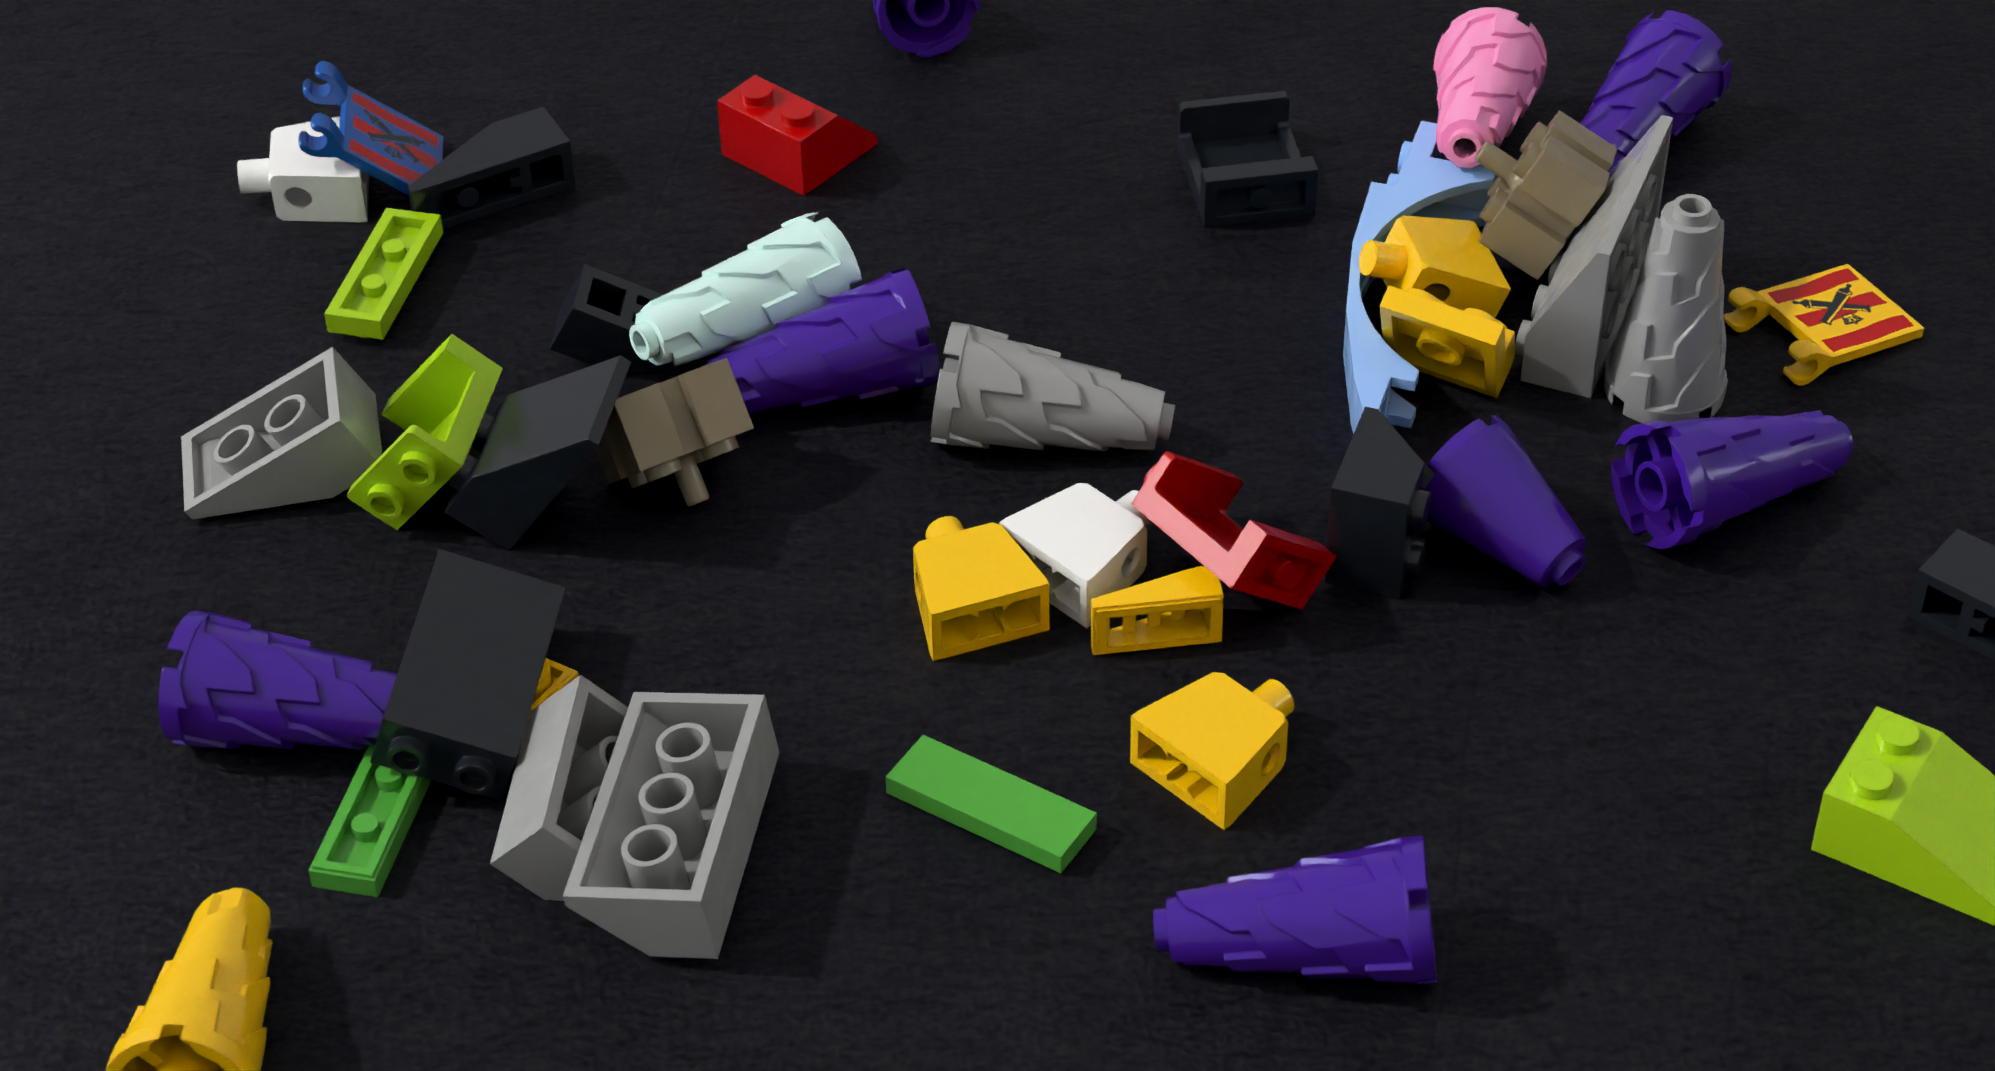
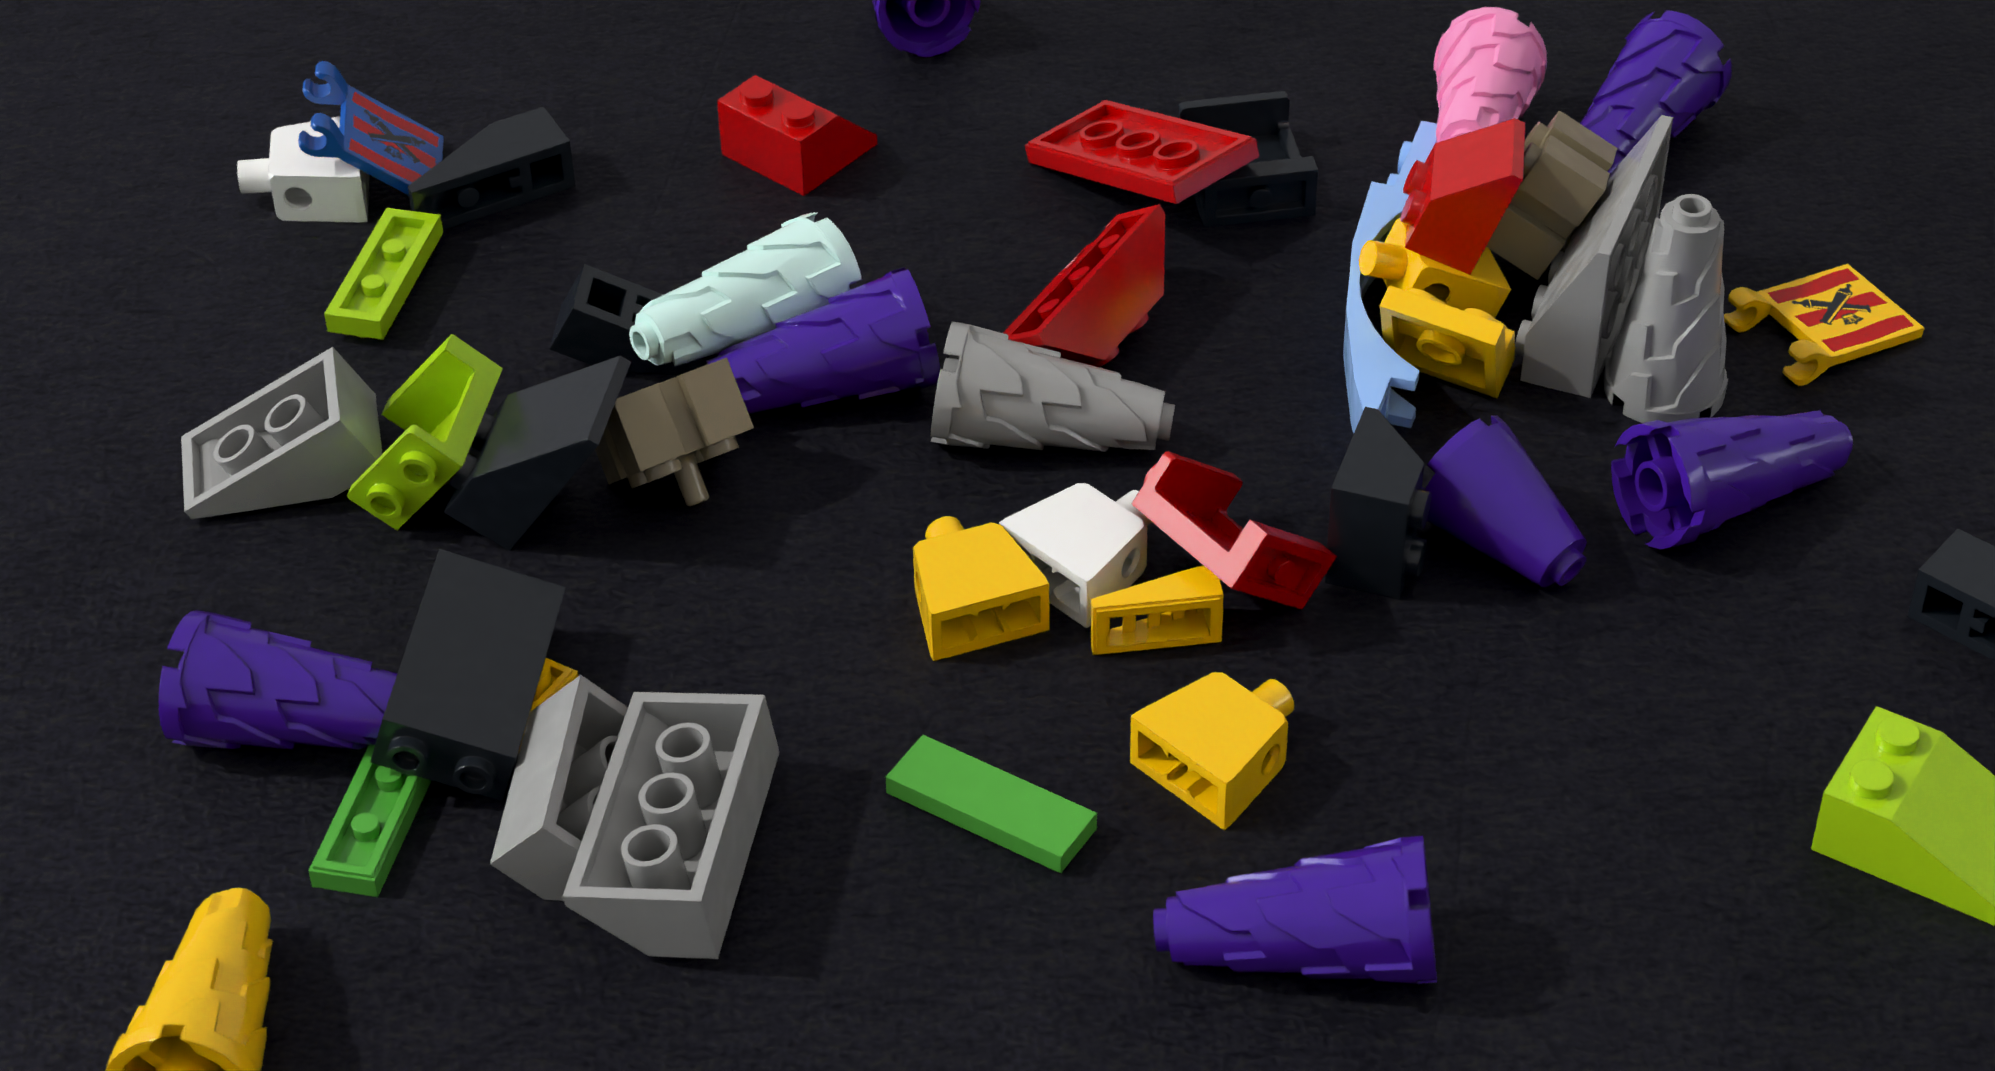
(1100, 292): none -> red wedge
(1142, 151): none -> red tile
(1463, 193): none -> red slope

